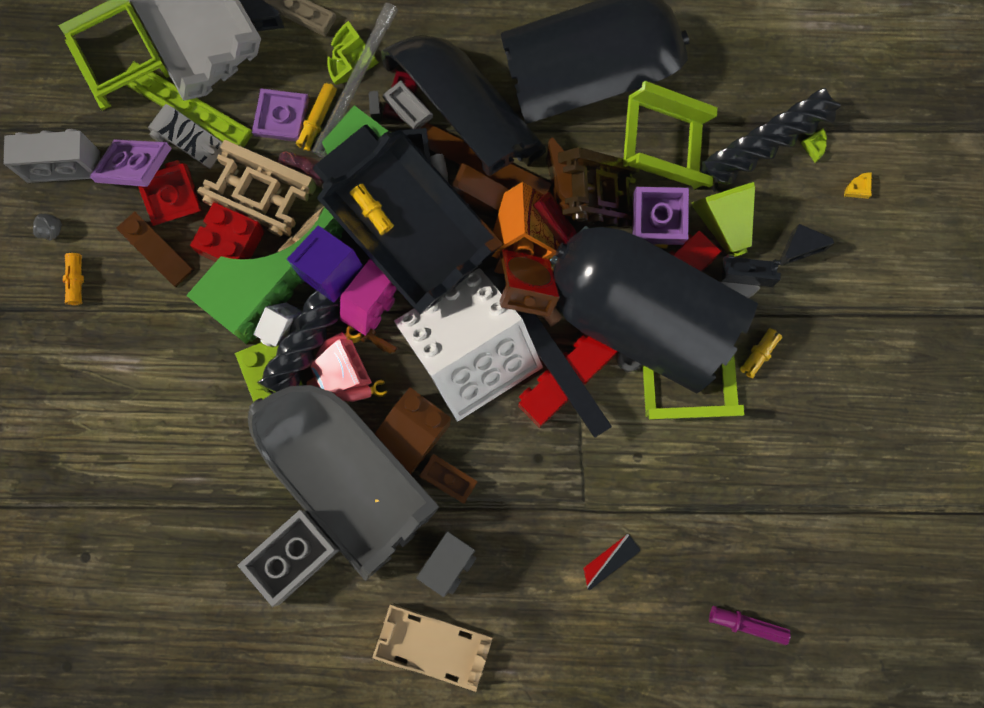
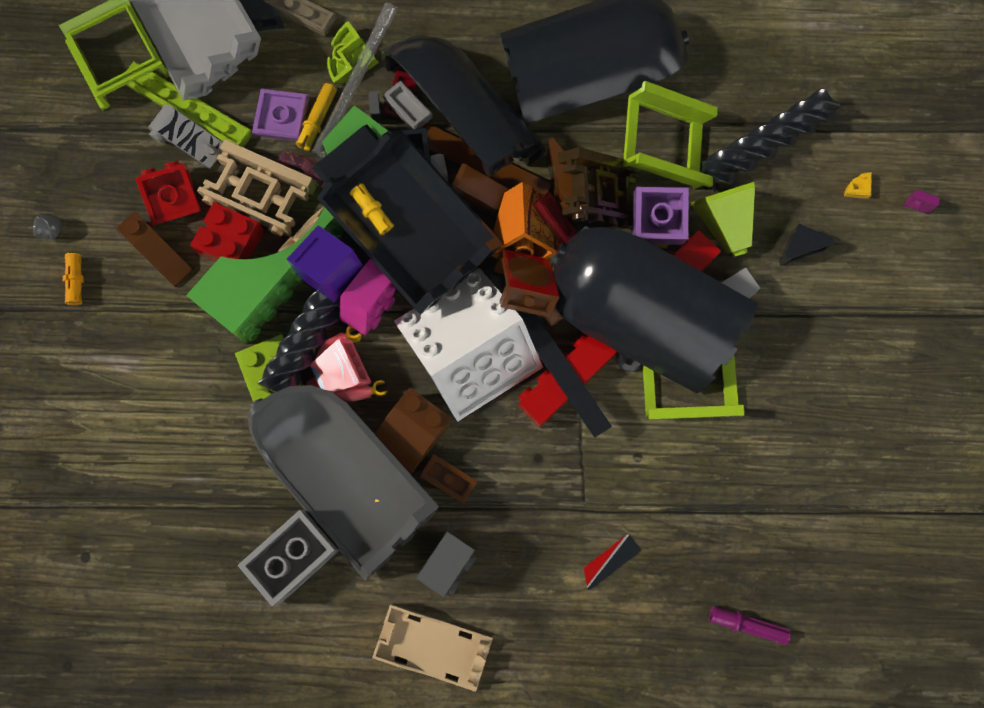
(51, 155): light grey brick -> none
(130, 162): medium lavender tile -> none
(276, 323): white slope -> none
(379, 342): reddish brown piece -> none
(750, 271): black hinge -> none
(761, 353): yellow pin -> none
(815, 145): lime tile -> none
(922, 201): none -> magenta tile

